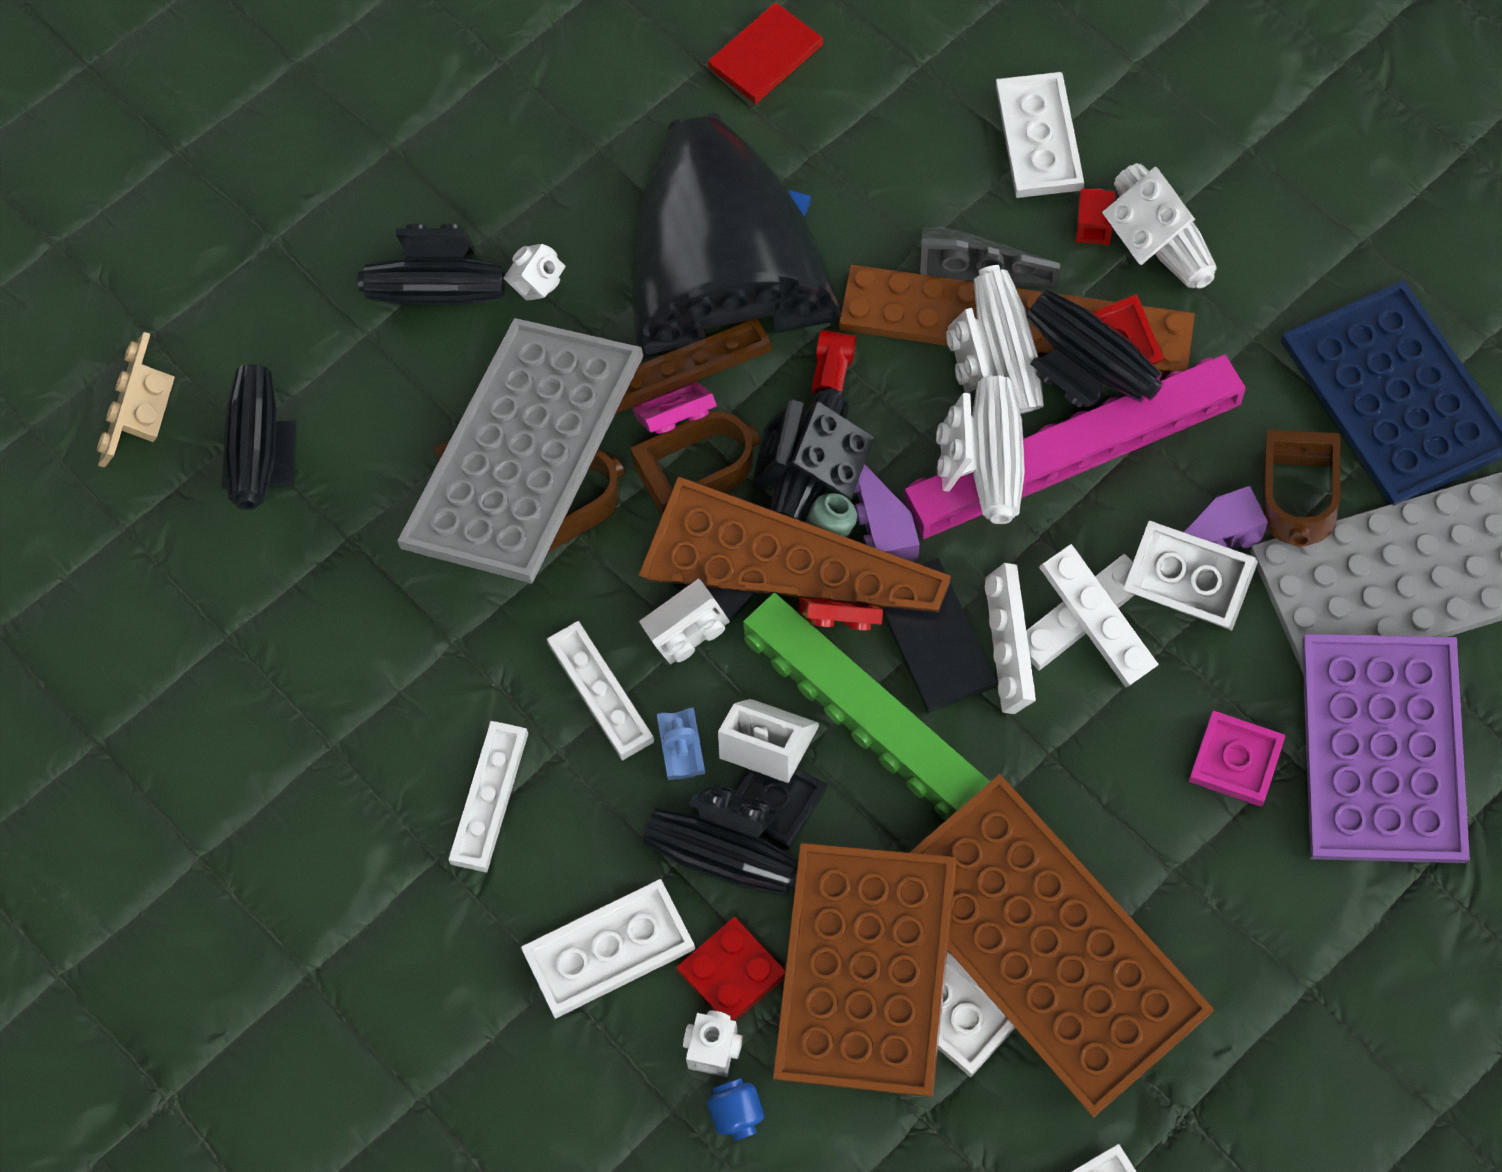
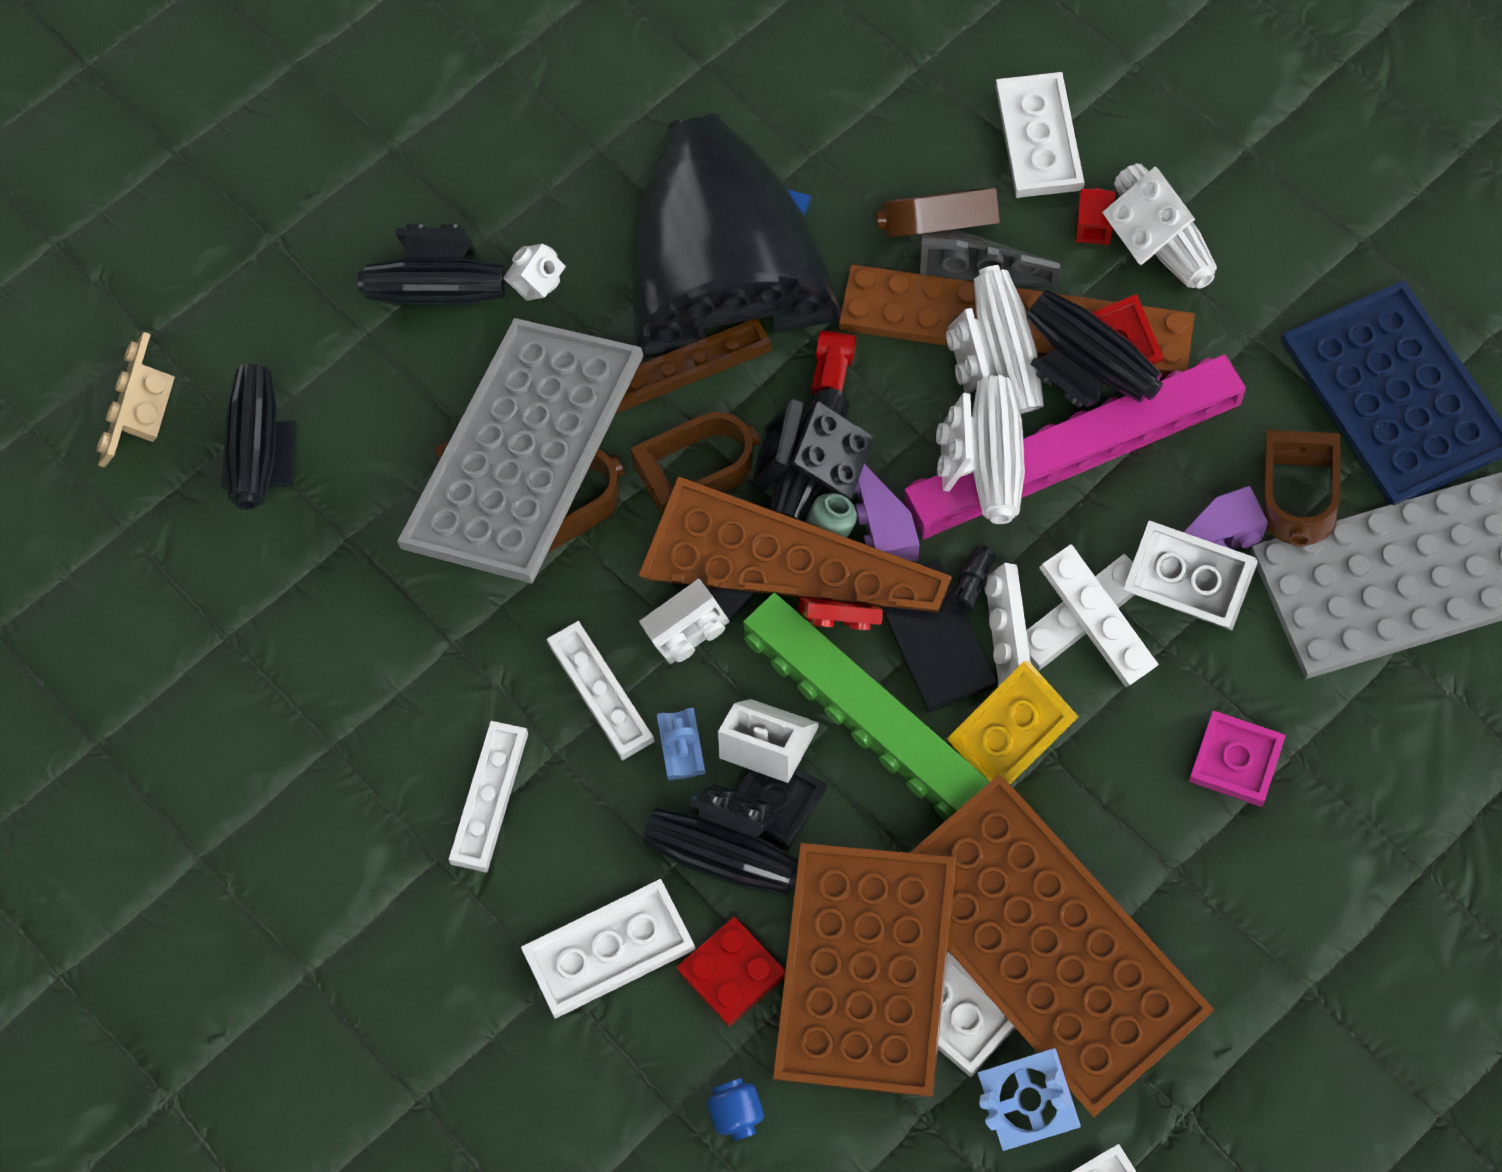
(665, 410): dark pink plate -> none
(708, 1055): white brick -> none
(765, 53): red tile -> none
(938, 212): none -> window
(973, 579): none -> black pin
(1013, 725): none -> yellow plate
(1056, 1091): none -> light blue piece
(1384, 749): medium lavender plate -> none

